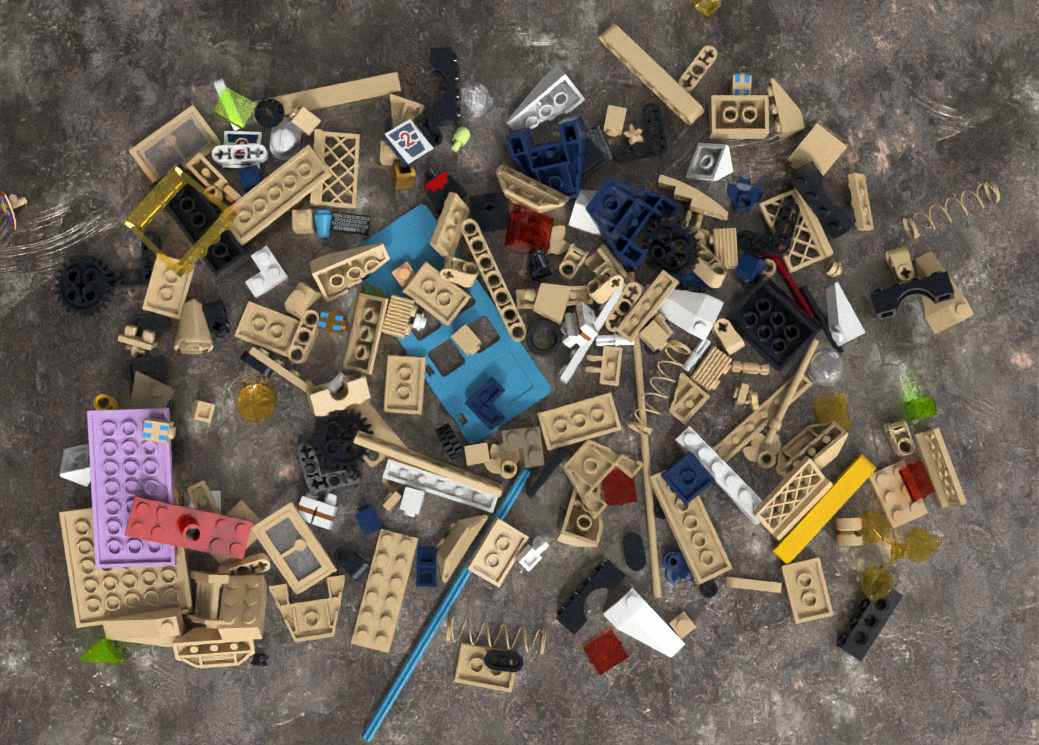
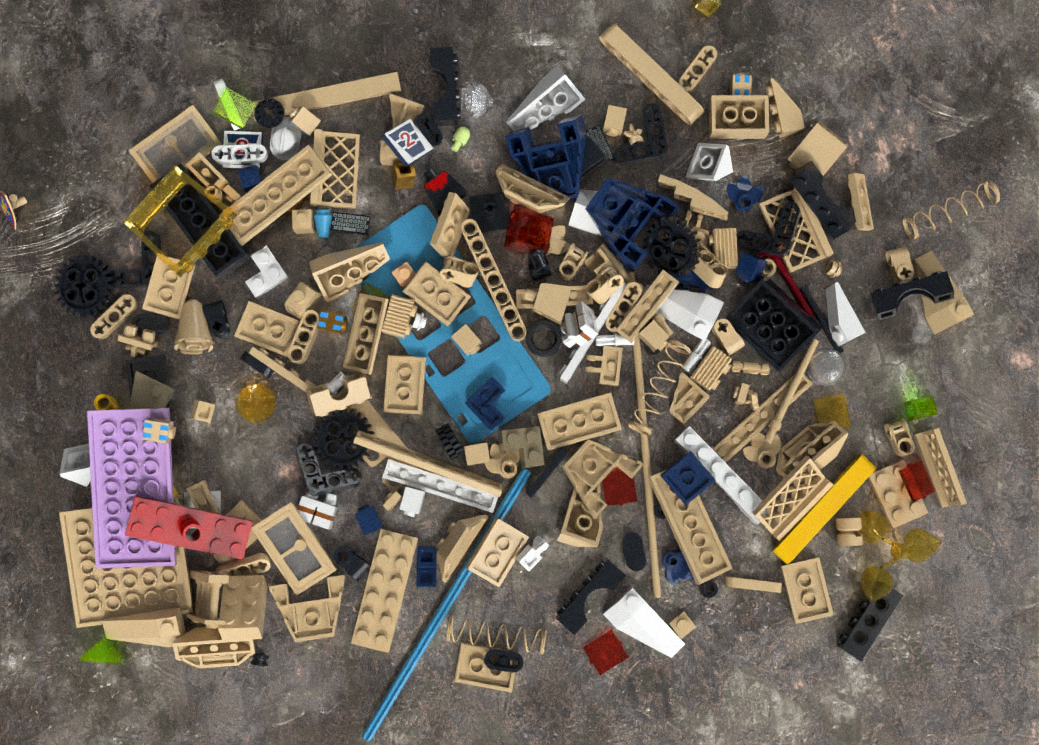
(122, 317): none -> tan beam

